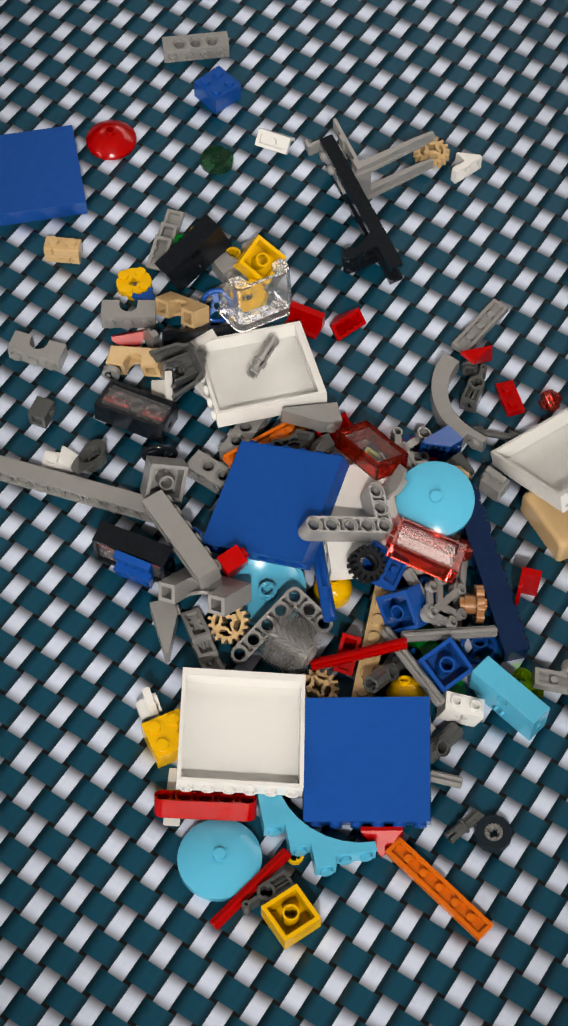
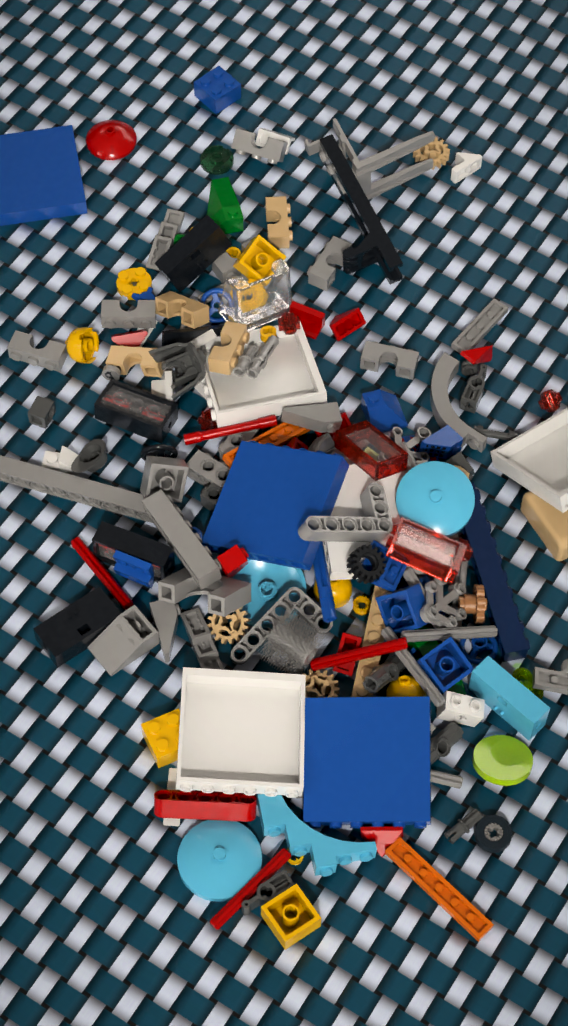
(63, 250): tan brick -> none
(76, 626): none -> black brick
(82, 344): none -> yellow cylinder
(102, 573): none -> red axle
(124, 641): none -> light grey slope
(149, 706): white plate -> none
(151, 338): light grey tile -> none
(195, 46): light grey brick -> none
(206, 421): none -> clear red gear
(209, 492): none -> dark grey brick
(224, 206): none -> green wedge
(233, 339): none -> tan arch
(245, 143): none -> light grey arch
(245, 361): none -> light grey axle
(260, 423): none -> red piece
(267, 331): none -> yellow bush
(277, 211): none -> tan arch
(289, 323): none -> clear red gear
(298, 440): dark grey tile -> none
(321, 273): none -> light grey arch
(361, 599): none -> yellow bush
(376, 354): none -> light grey arch
(383, 410): none -> blue slope
(396, 482): light grey tile -> none
(493, 484): light grey brick -> none
(502, 760): none -> lime piece
(509, 398): red plate -> none
(528, 582): red panel -> none

